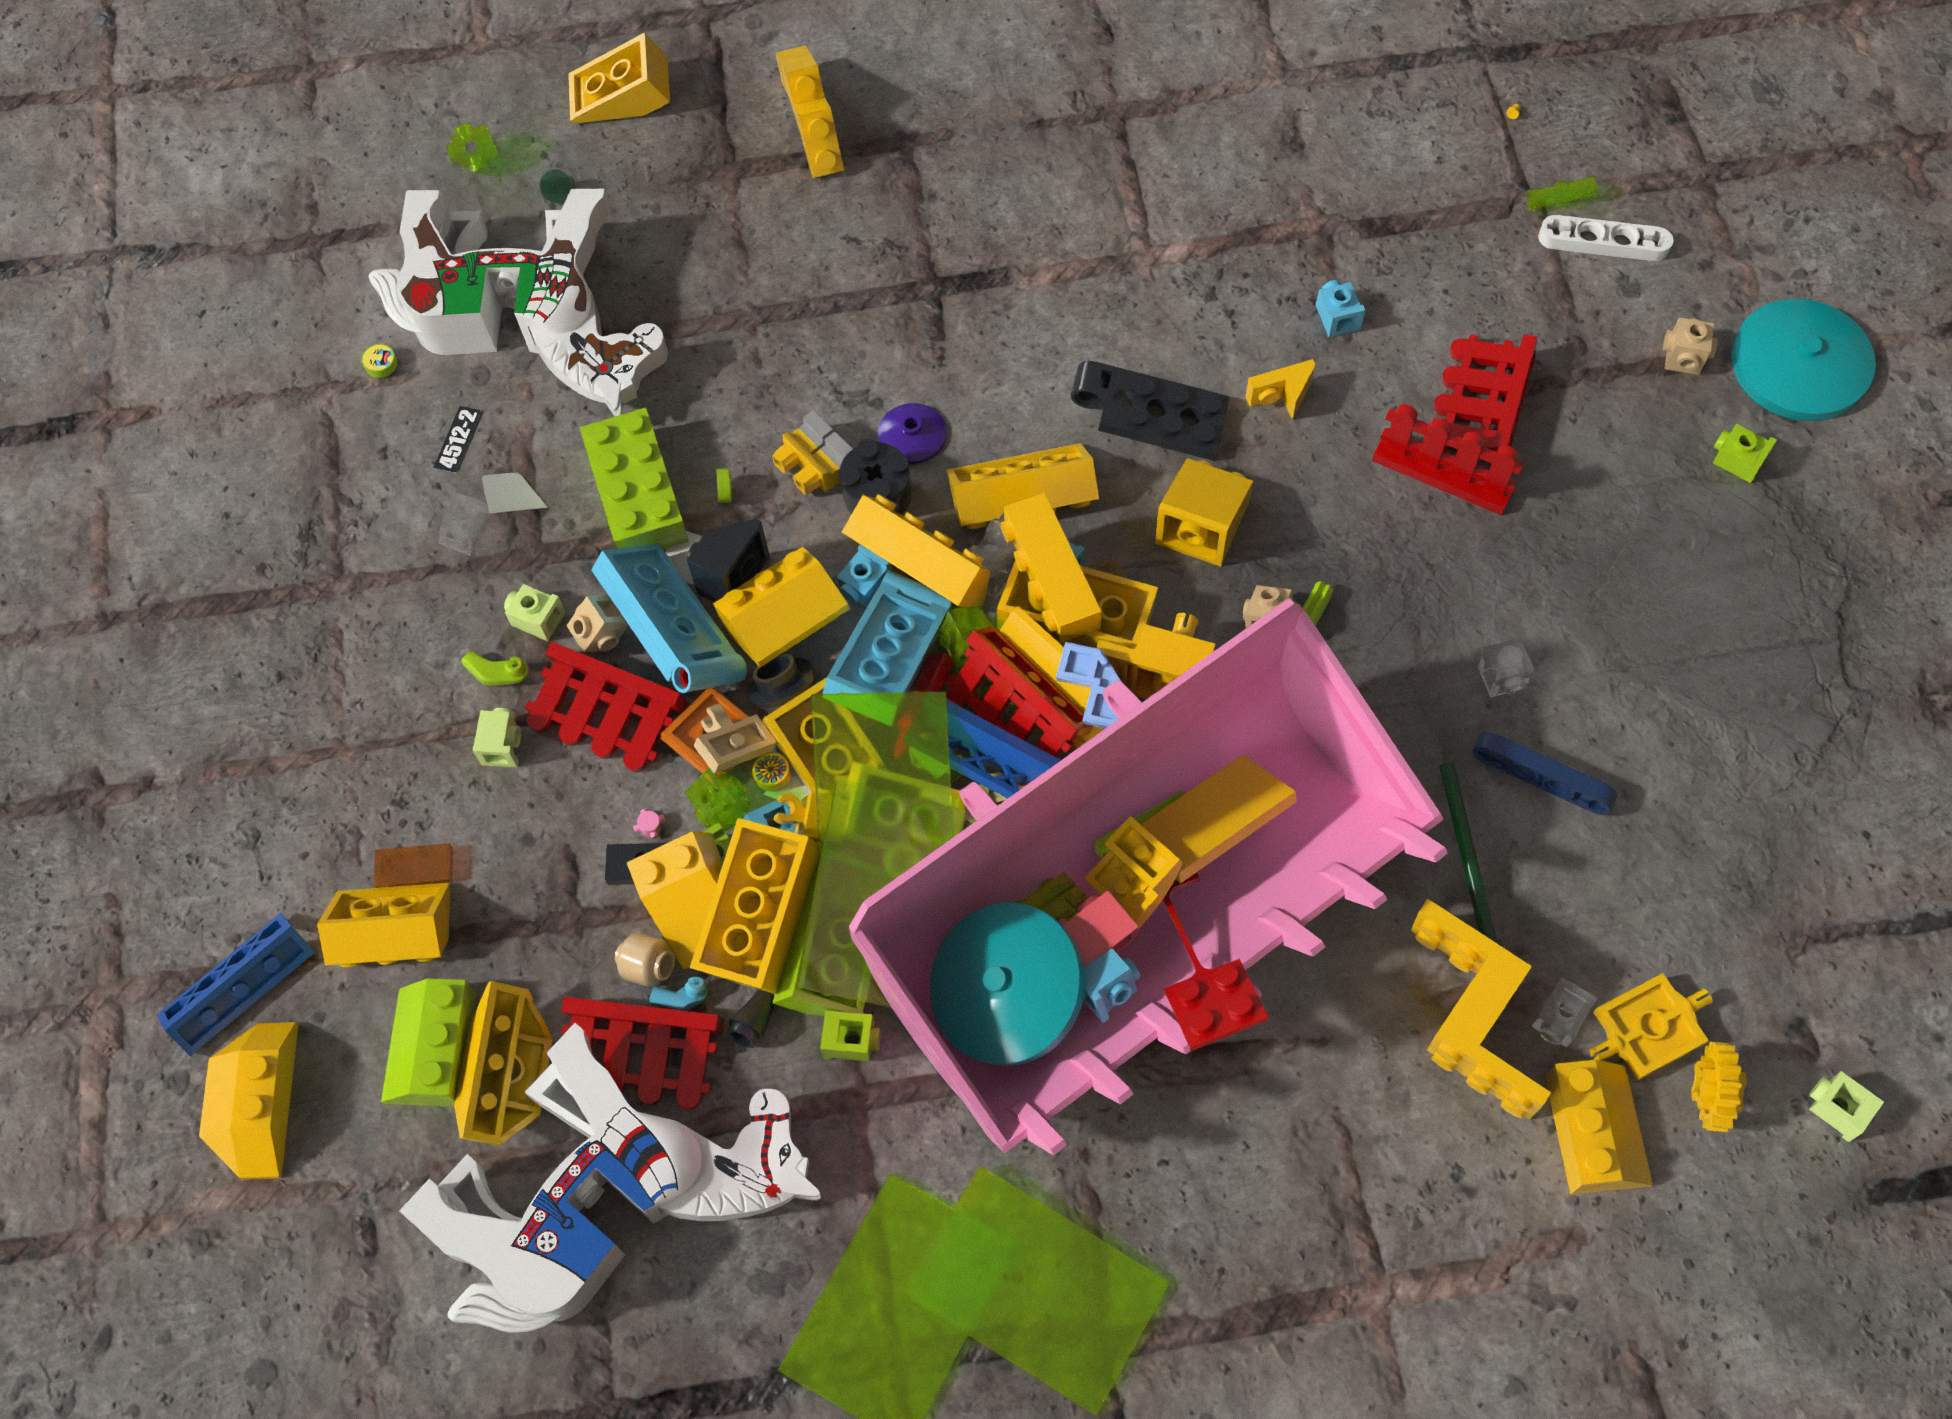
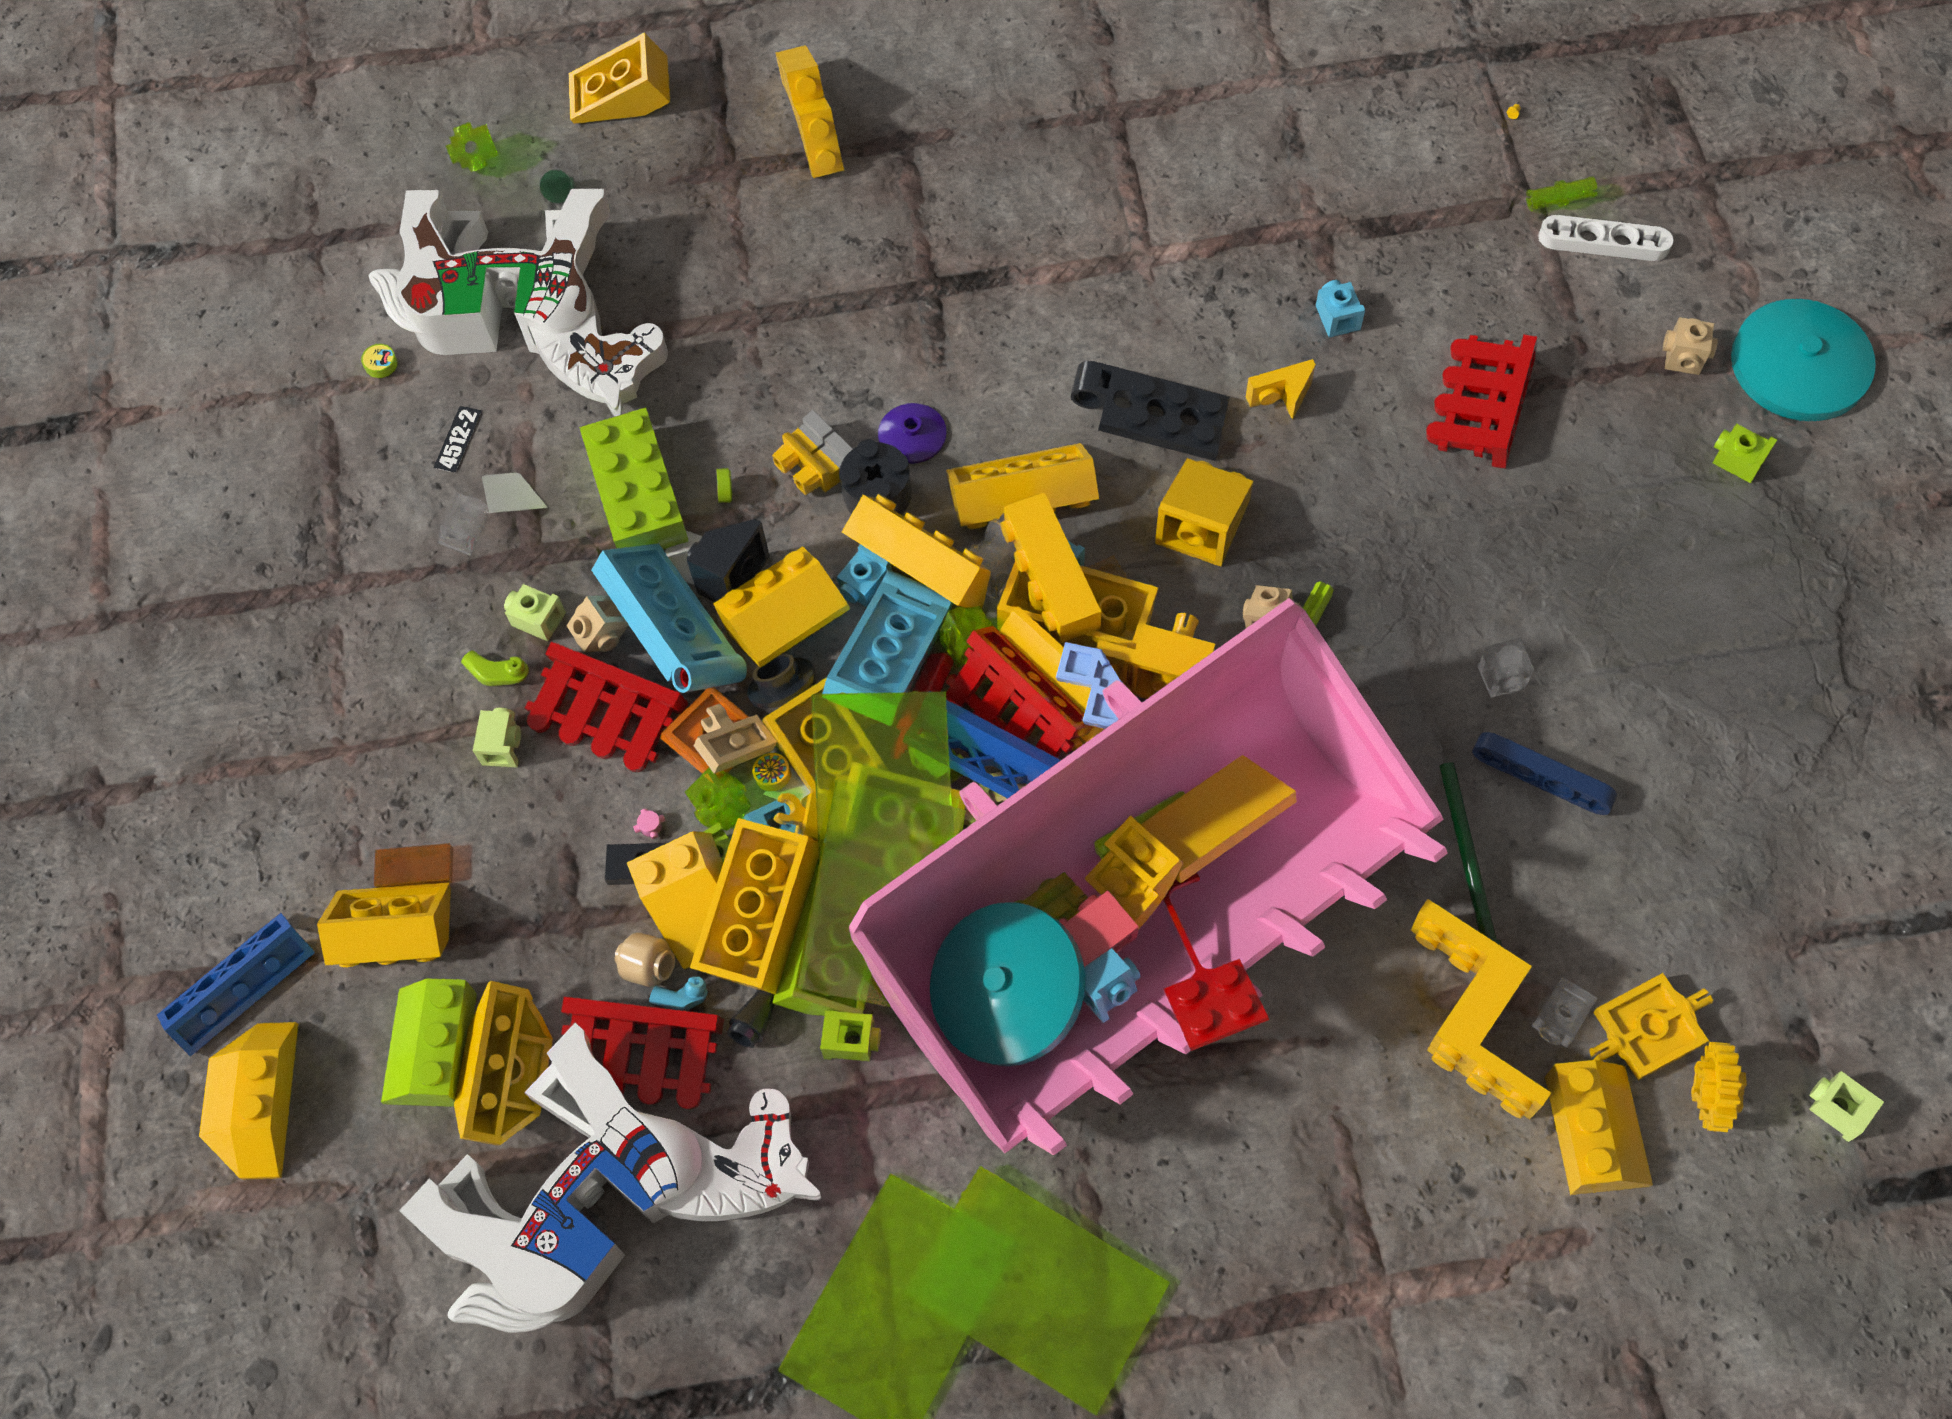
(1450, 473): red fence -> none

